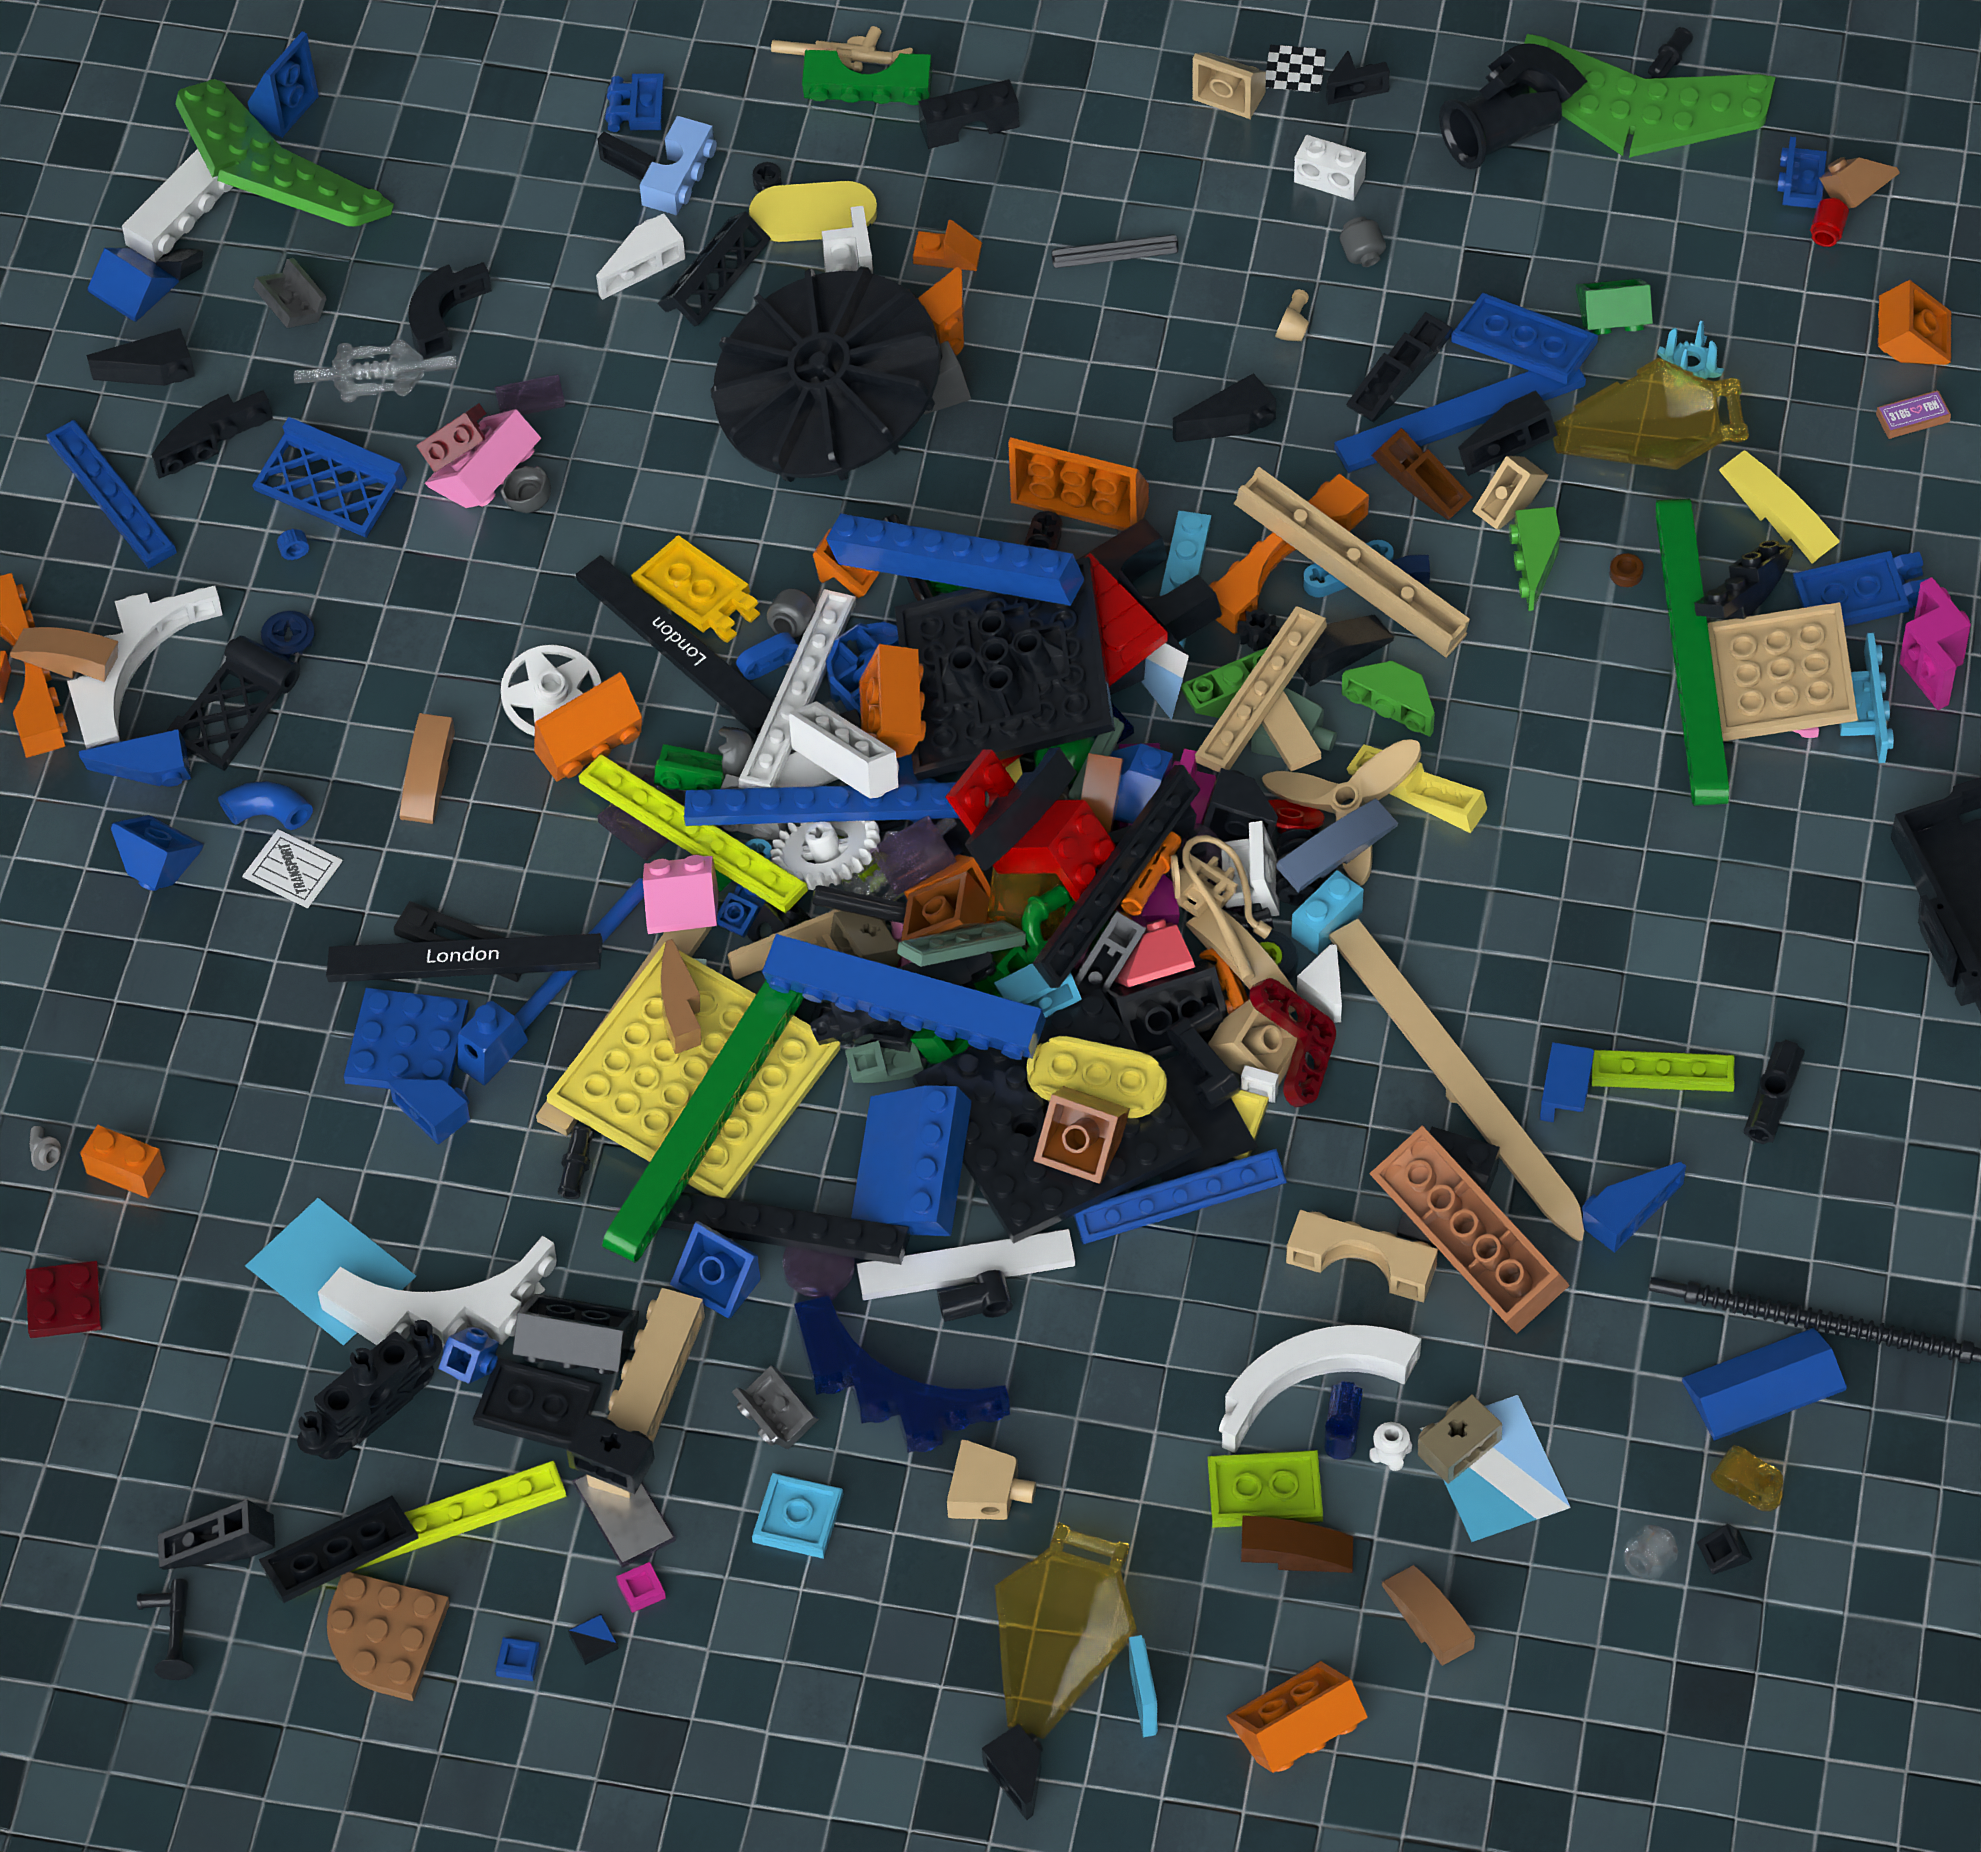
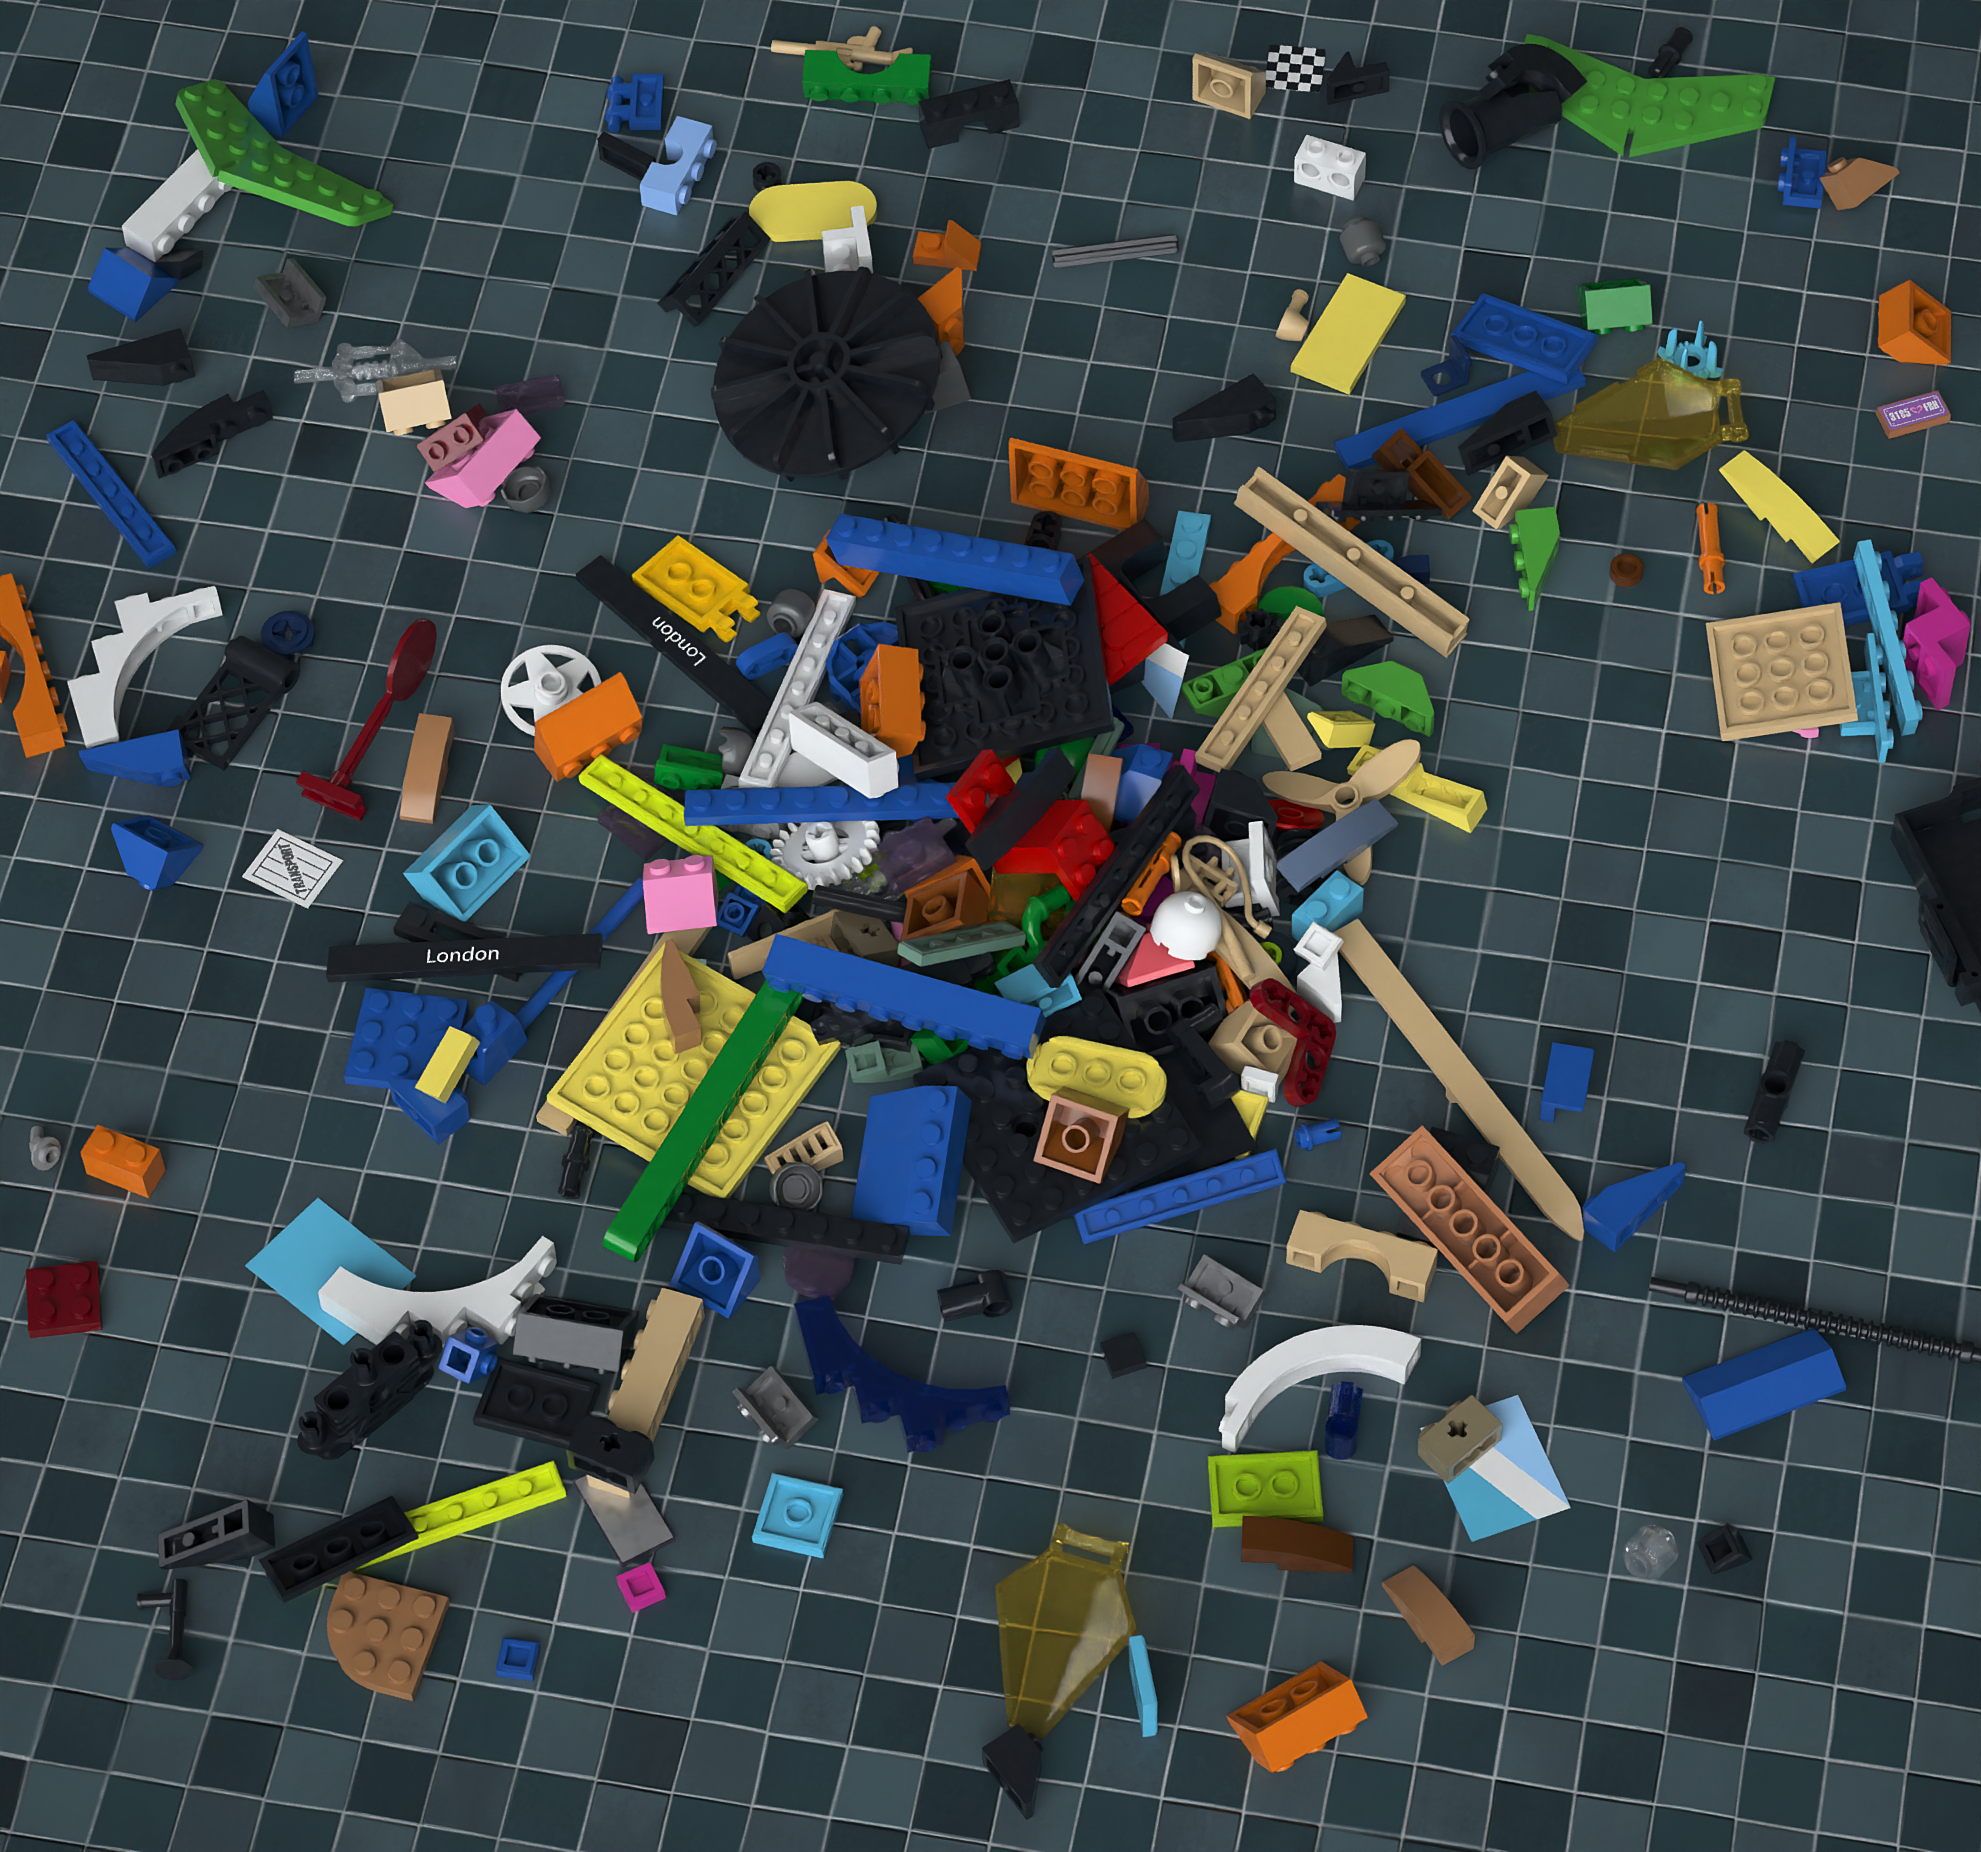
(67, 651): medium nougat slope -> none
(266, 799): blue cylinder -> none
(293, 544): blue axle -> none
(338, 452): blue fence -> none
(404, 676): none -> dark red piece
(413, 401): none -> tan piece
(435, 298): black arch -> none
(447, 1064): none -> light yellow slope
(467, 863): none -> medium azure slope
(593, 1639): black tile -> none
(643, 253): white slope -> none
(796, 1186): none -> dark grey hair
(811, 1139): none -> tan slope
(964, 1263): white tile -> none
(986, 1484): tan torso -> none
(1123, 1355): none -> black tile
(1187, 925): none -> white cylinder
(1222, 1292): none -> flat silver bracket
(1284, 600): none -> green tile
(1316, 1134): none -> blue pin
(1318, 946): none -> white tile
(1342, 728): none -> light yellow slope
(1348, 333): none -> light yellow tile
(1377, 494): none -> black bracket
(1391, 1445): white brick -> none
(1399, 368): black slope -> none
(1456, 367): none -> dark blue bracket
(1663, 1070): lime tile -> none
(1692, 653): green beam -> none
(1711, 558): none -> orange pin
(1749, 582): black slope -> none
(1749, 1478): clear yellow piece -> none
(1829, 222): red brick -> none
(1884, 627): none -> medium azure plate

